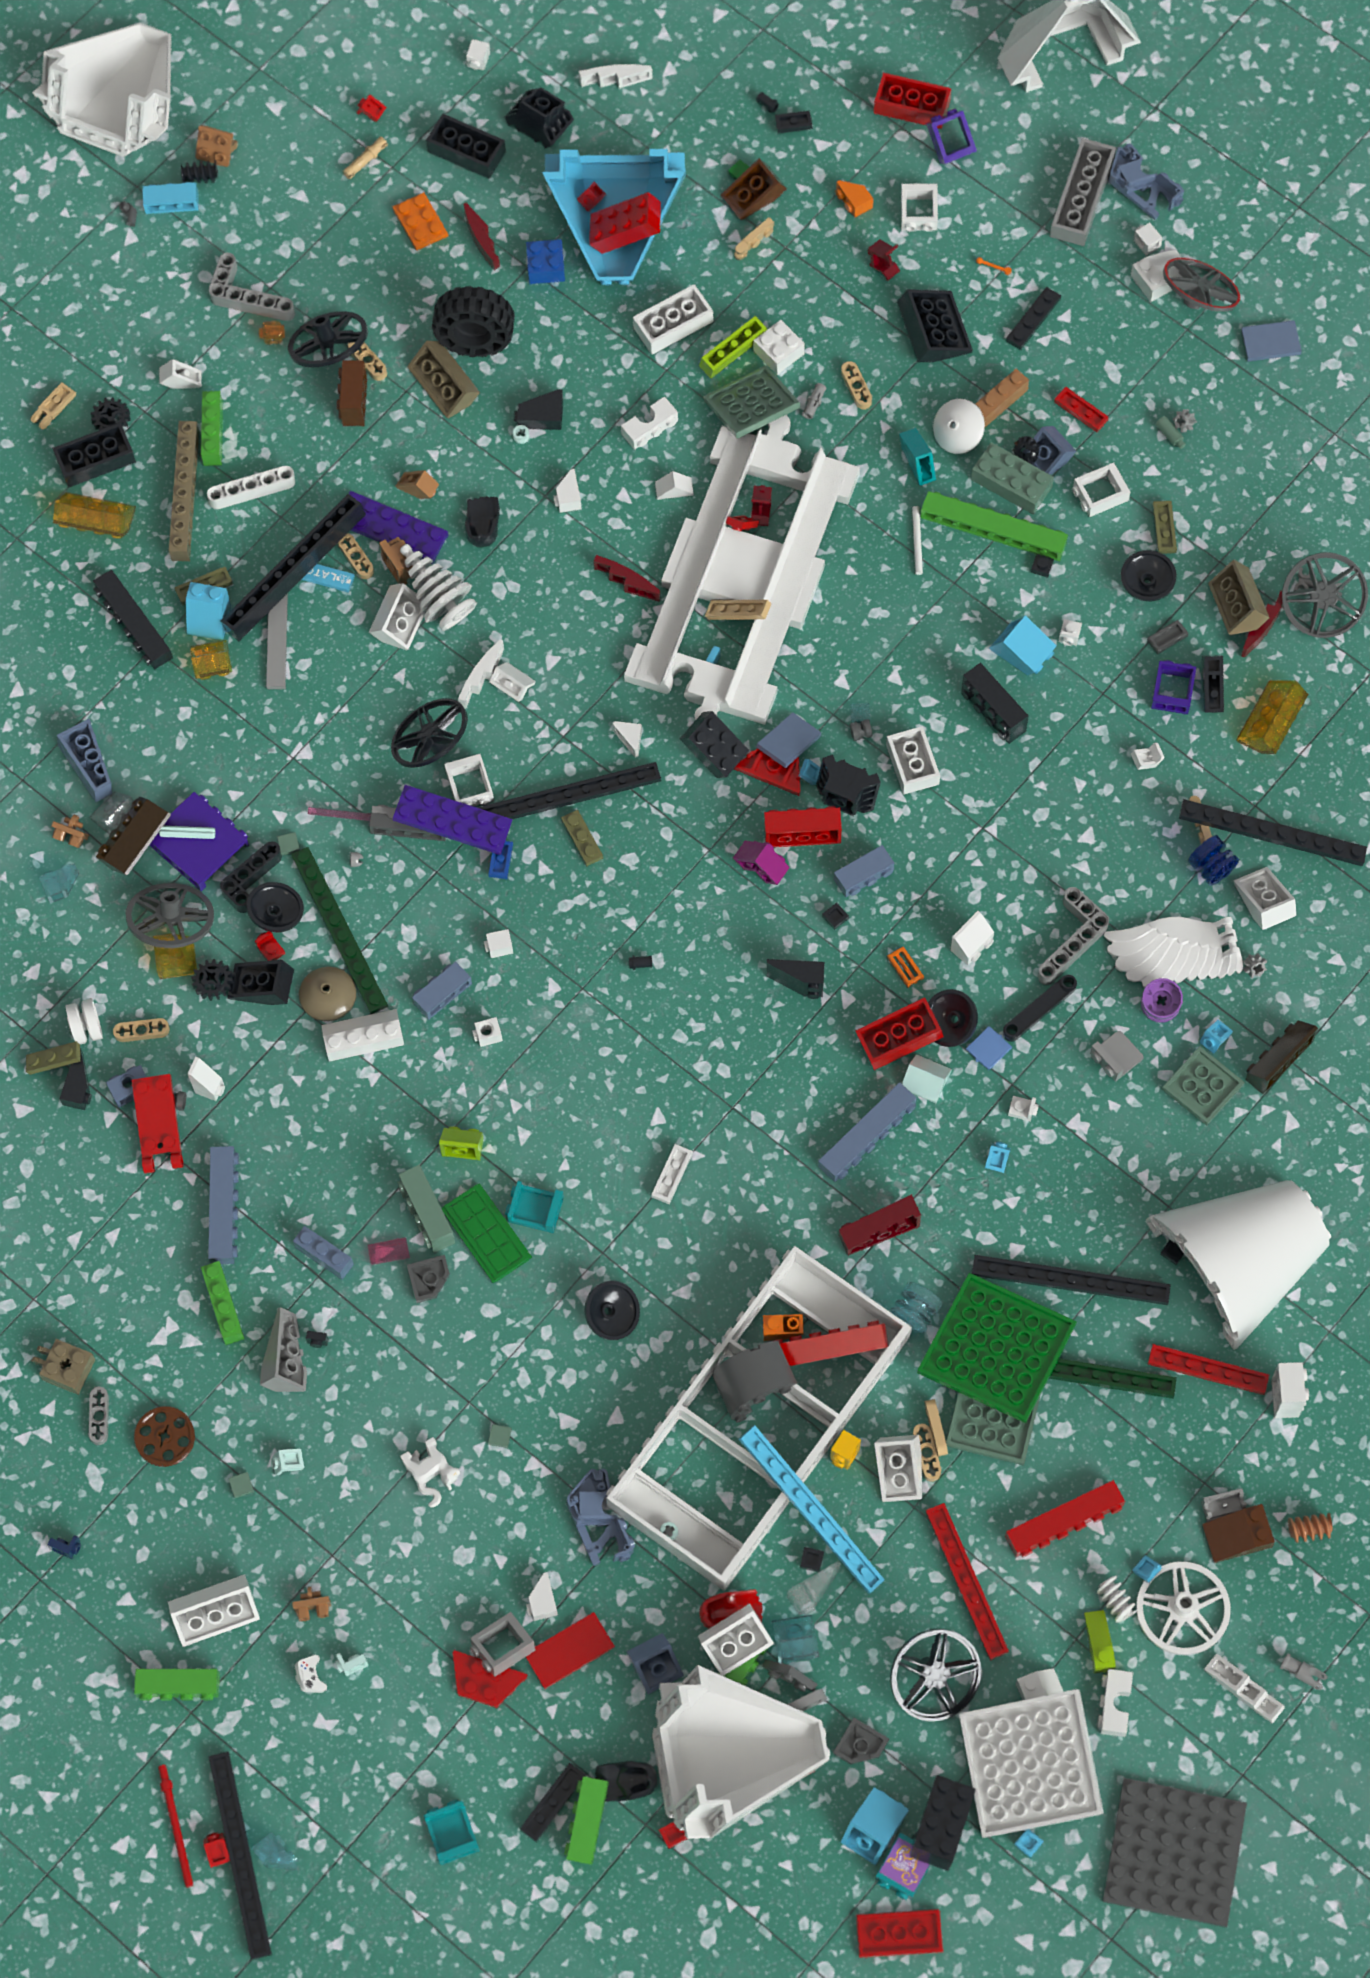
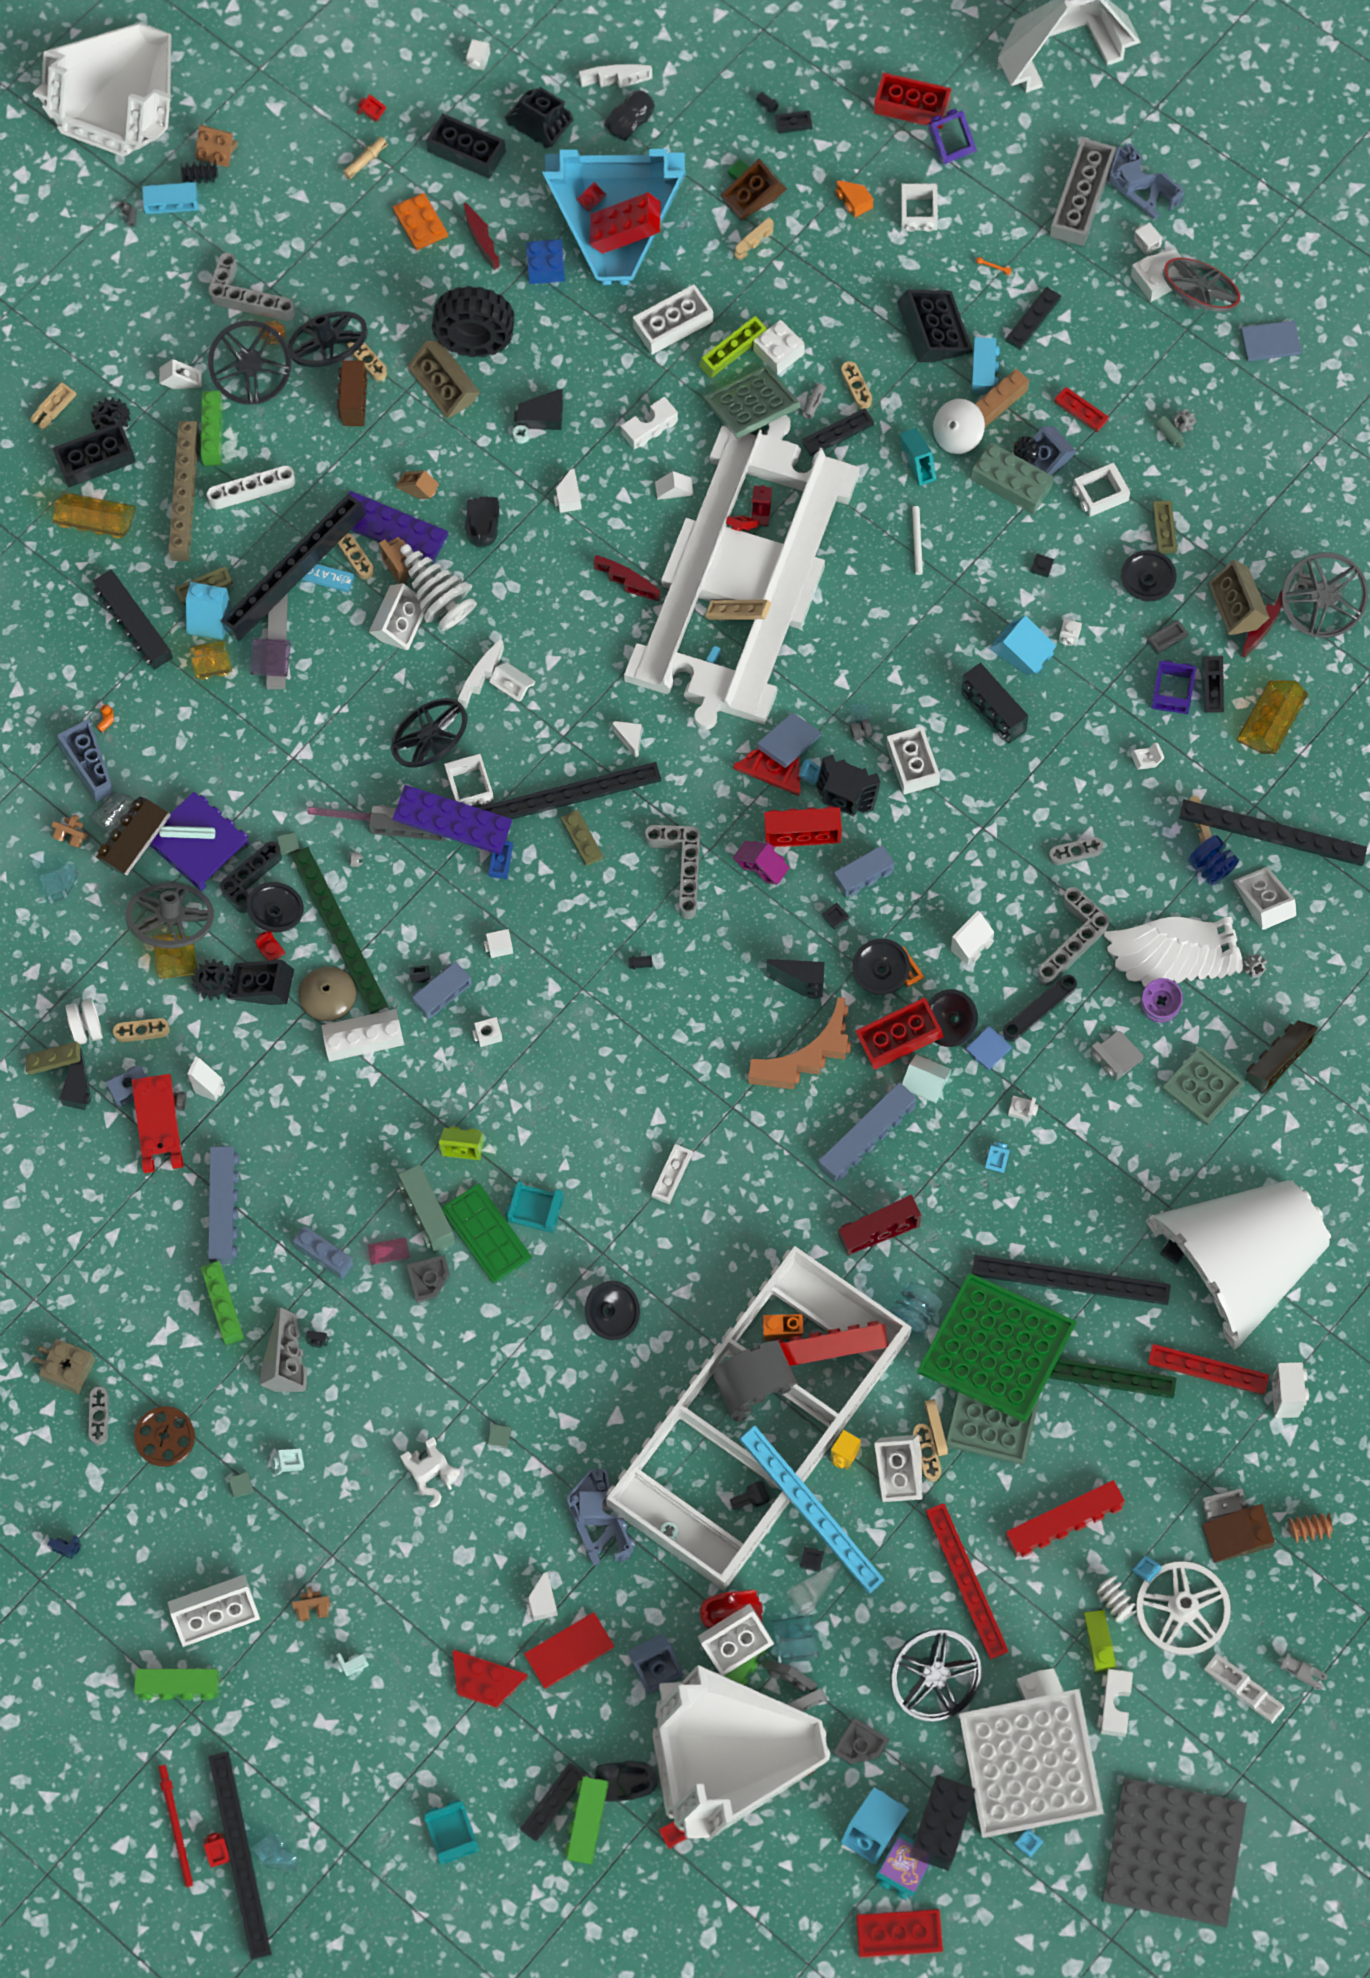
(107, 718): none -> orange arm
(249, 362): none -> black wheel
(270, 657): none -> clear purple tile
(307, 1676): white piece -> none
(419, 974): none -> black plate
(524, 1649): light grey window -> none
(630, 114): none -> black hair
(687, 863): none -> light grey beam
(714, 744): black brick -> none
(755, 1494): none -> black axle
(786, 1070): none -> nougat arch
(838, 432): none -> black plate
(877, 955): none -> black dish
(881, 259): dark red piece -> none
(984, 365): none -> medium azure brick
(994, 525): bright green brick -> none
(1080, 844): none -> light grey beam
(1215, 1036): medium azure bracket -> none

